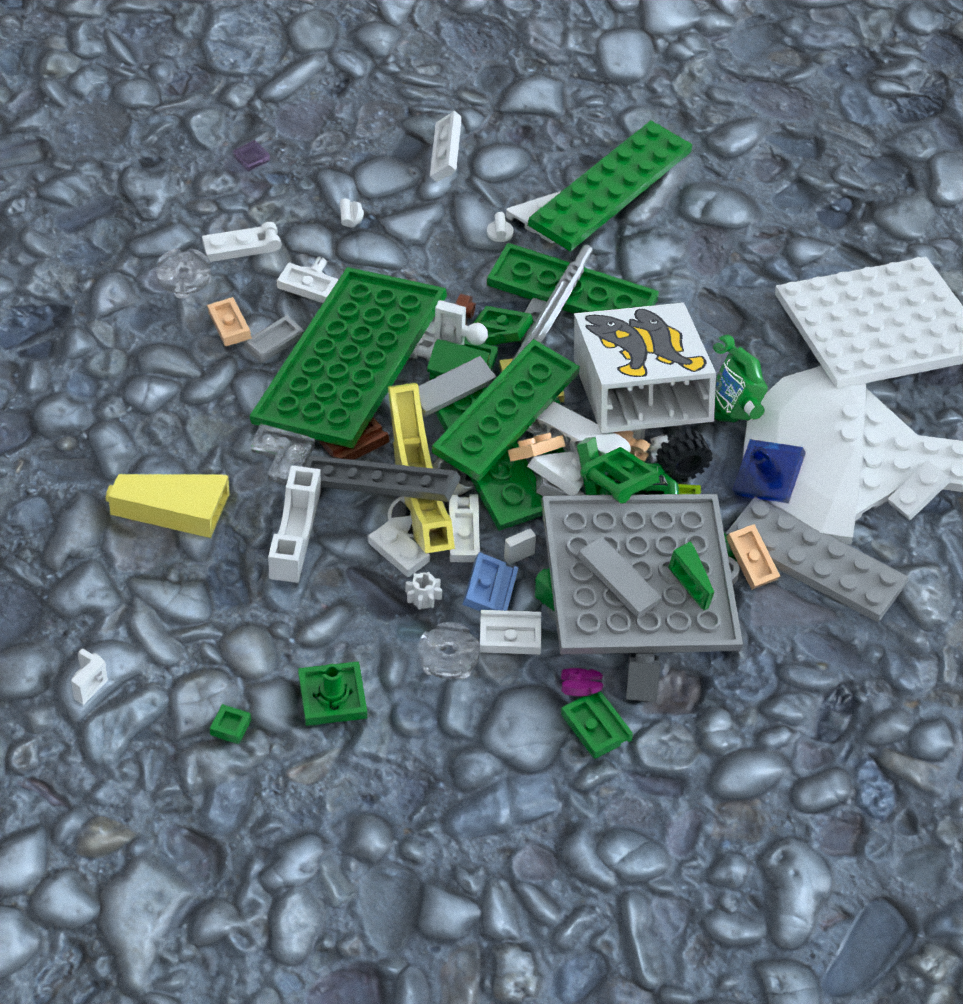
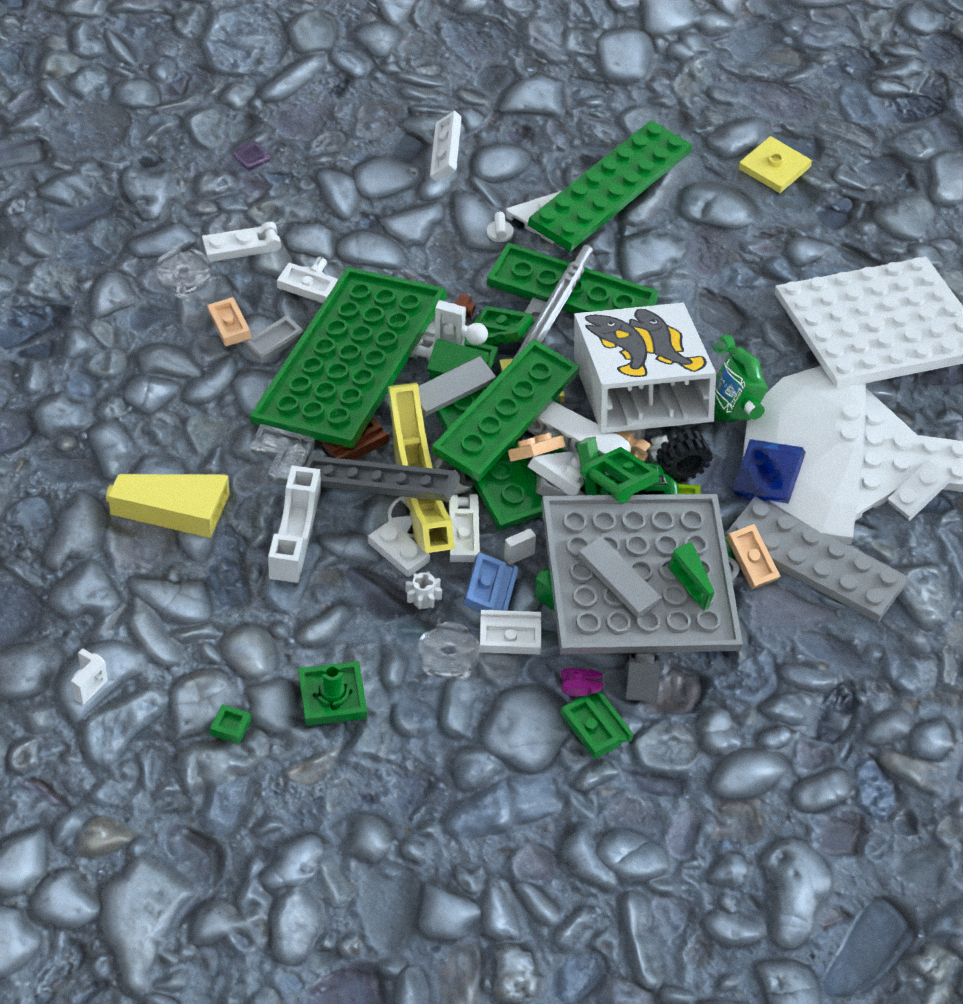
(350, 213): white plate -> none
(775, 164): none -> light yellow plate

